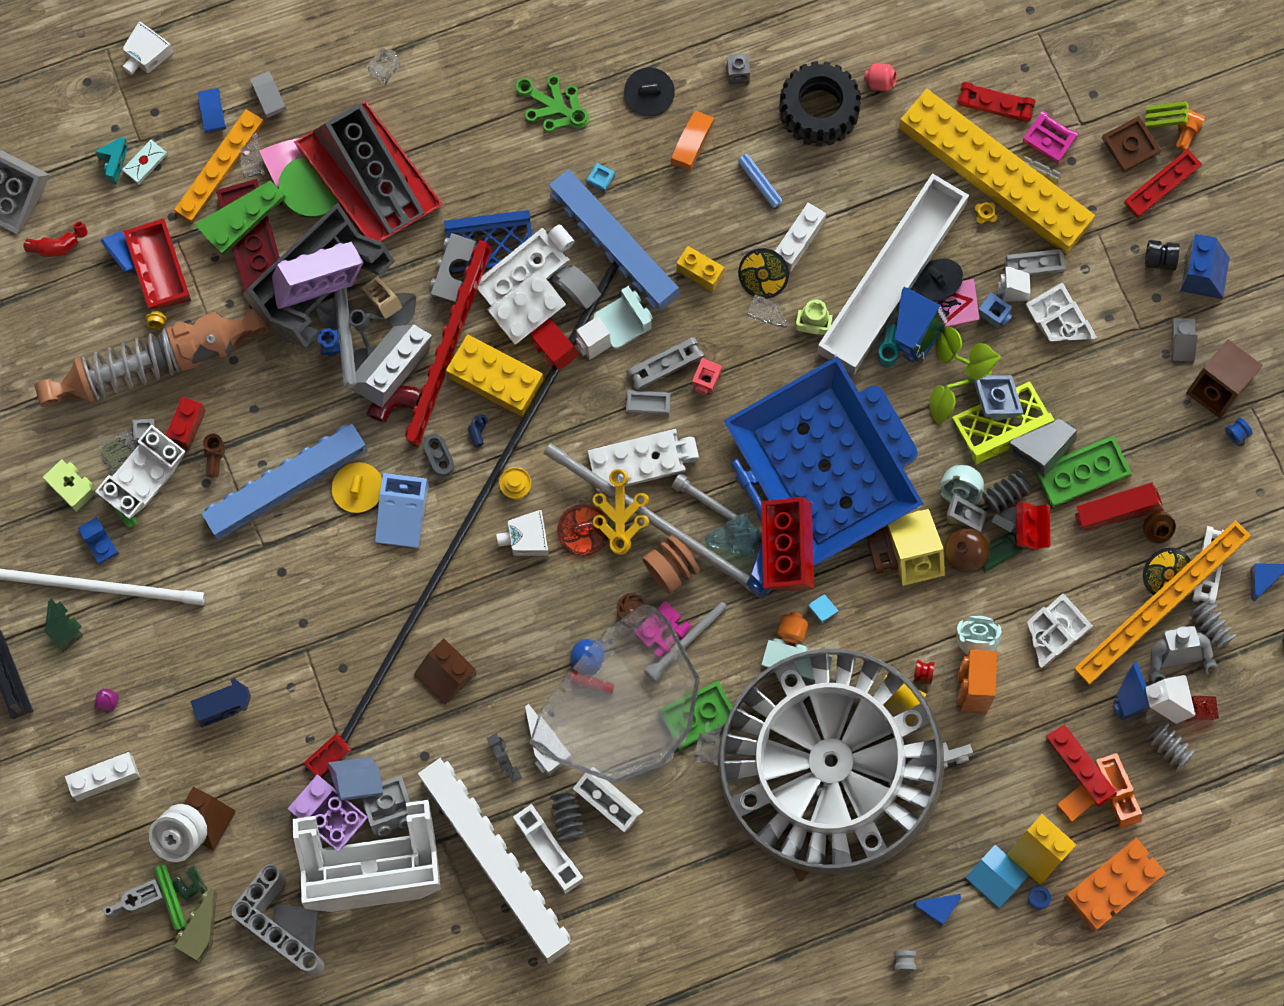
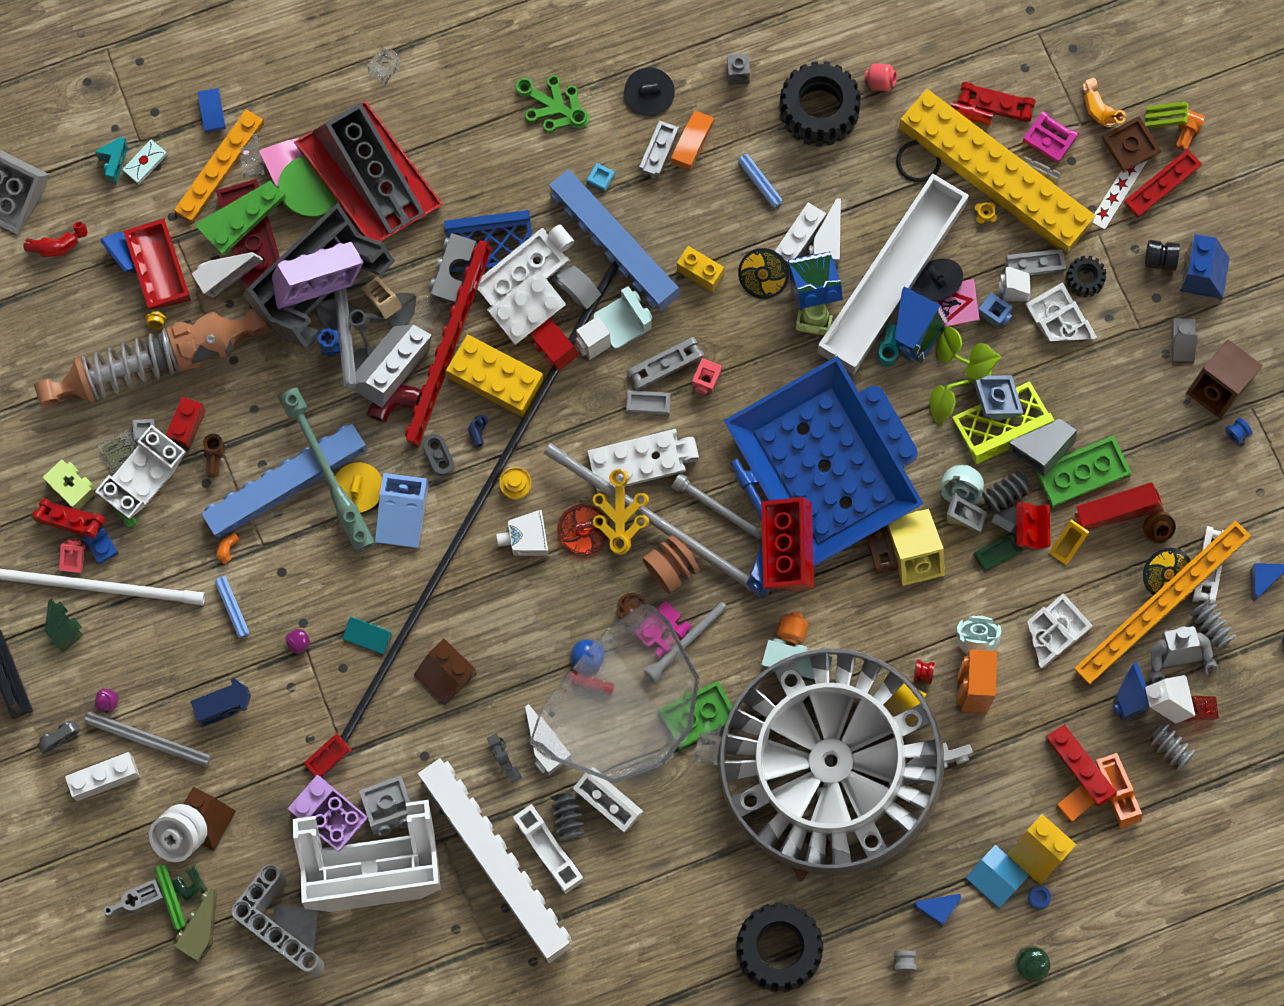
(51, 741): none -> dark grey plate
(68, 518): none -> red plate
(72, 555): none -> coral bracket
(145, 50): white torso -> none
(147, 739): none -> light grey axle
(221, 273): none -> white slope
(224, 547): none -> orange arm
(232, 607): none -> light blue axle
(268, 94): light grey slope -> none
(297, 641): none -> magenta piece
(346, 510): none -> sand green bar
(356, 778): sand blue slope -> none
(367, 635): none -> teal slope
(658, 149): none -> hinge
(736, 536): clear light blue rock -> none
(766, 311): clear slope -> none
(785, 916): none -> black tyre
(814, 280): none -> slope
(822, 609): medium azure slope -> none
(828, 236): none -> white slope
(903, 173): none -> black tyre
(967, 550): reddish brown cylinder -> none
(973, 113): none -> red pin
(1032, 963): none -> clear green hair
(1069, 542): none -> yellow slope
(1083, 288): none -> black tyre
(1096, 109): none -> light orange arm
(1114, 885): orange piece -> none
(1116, 195): none -> white sticker

